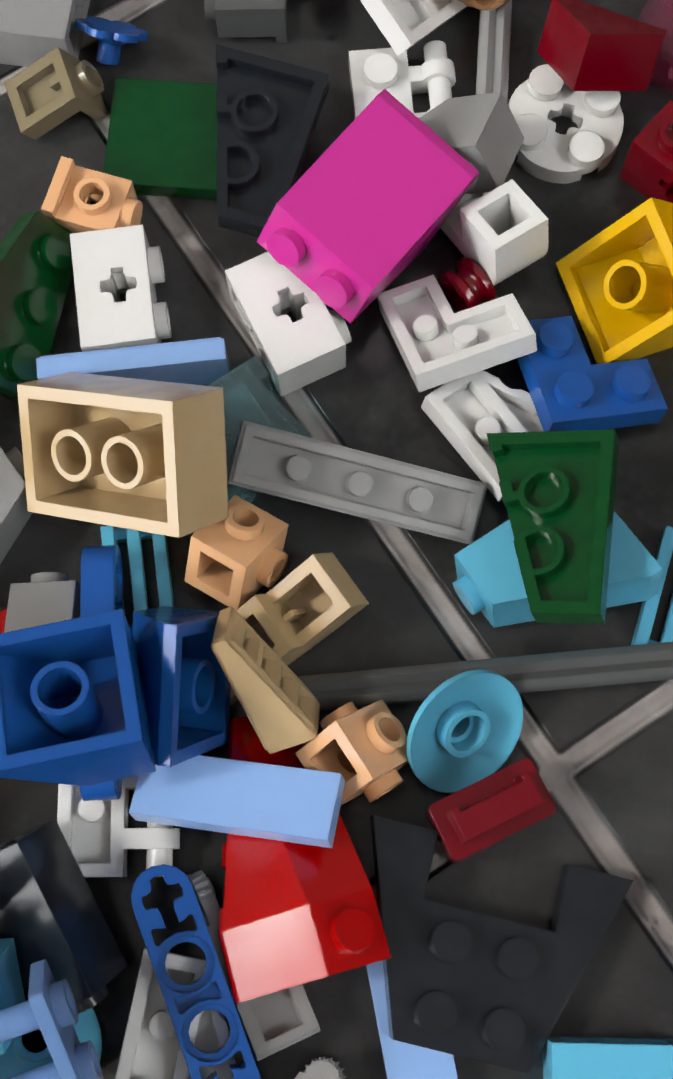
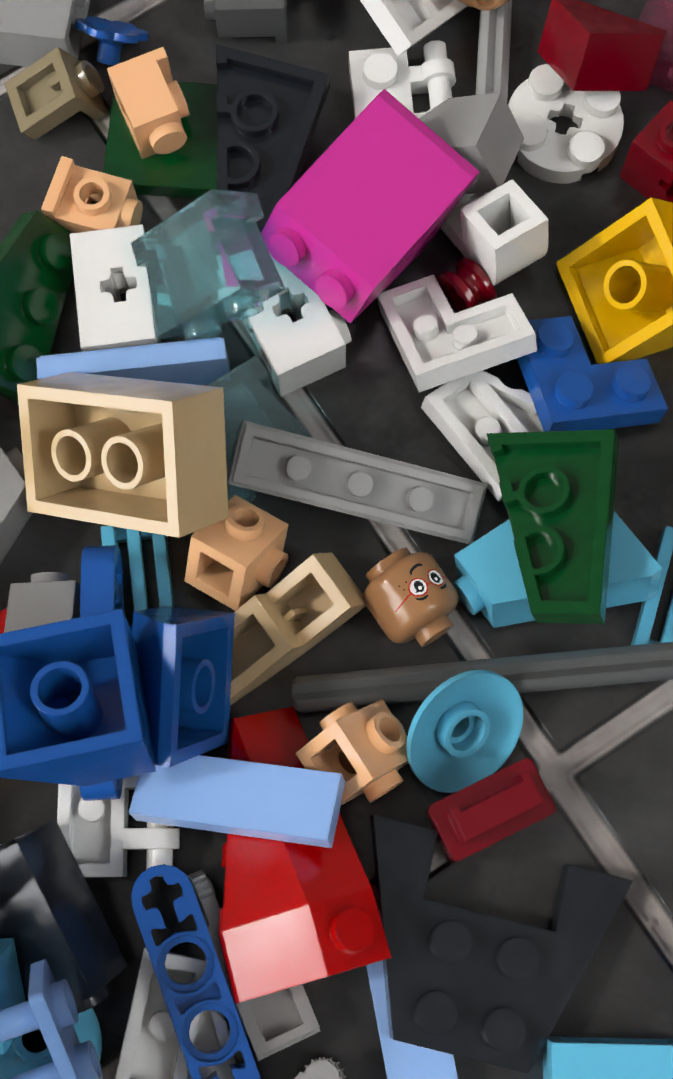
(150, 102): none -> light nougat brick
(208, 265): none -> clear light blue hips
(268, 690): tan slope -> none
(410, 597): none -> medium nougat head

